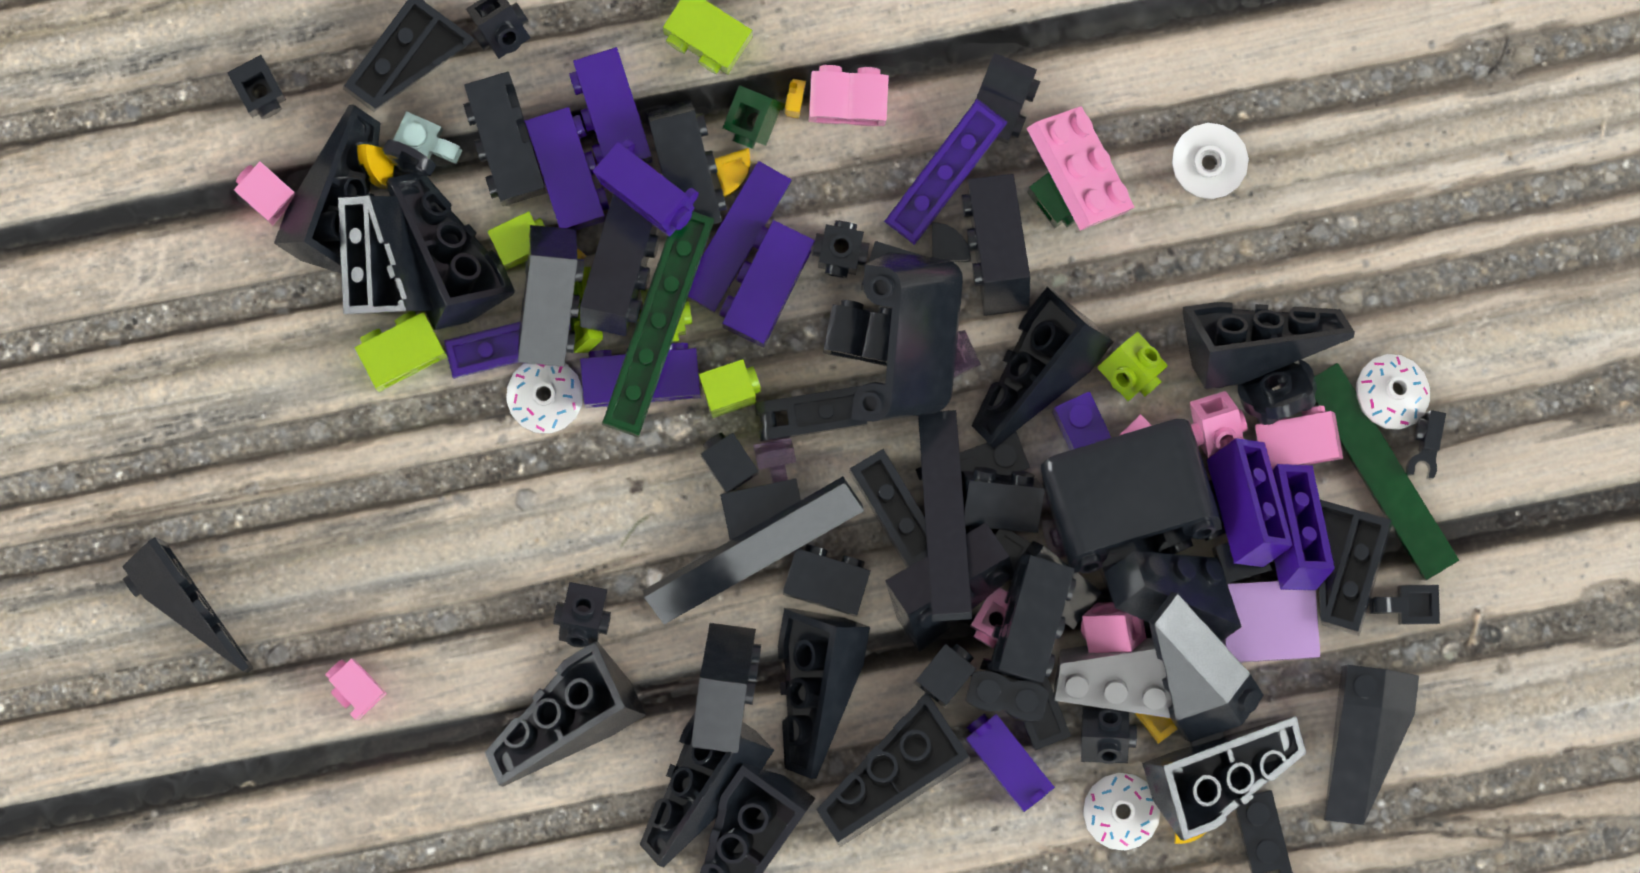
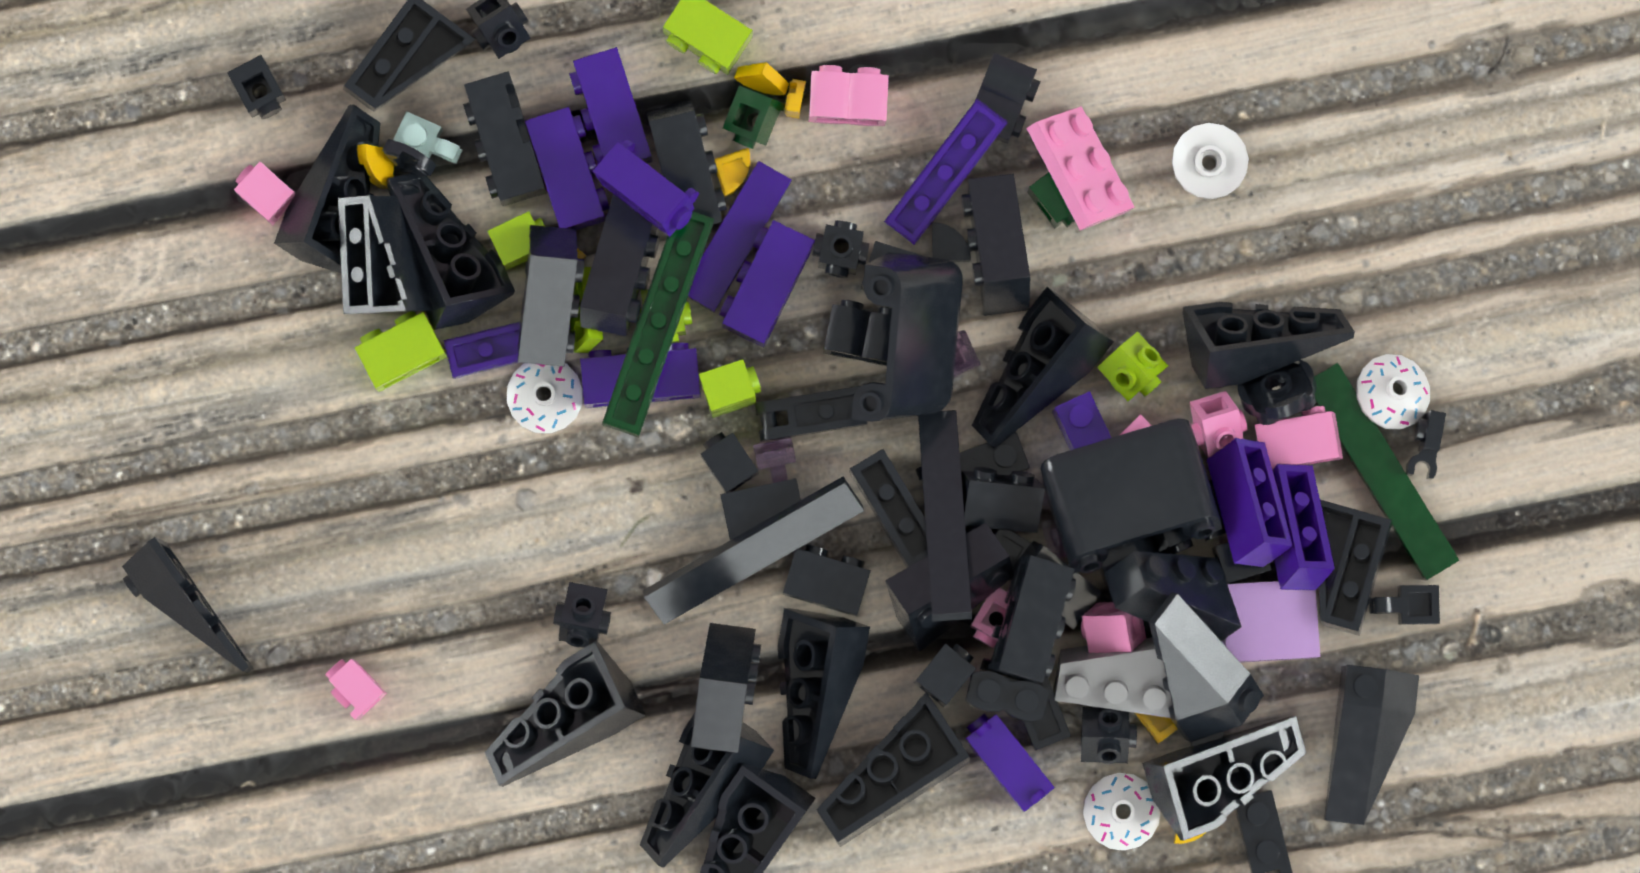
(762, 78): none -> yellow tile

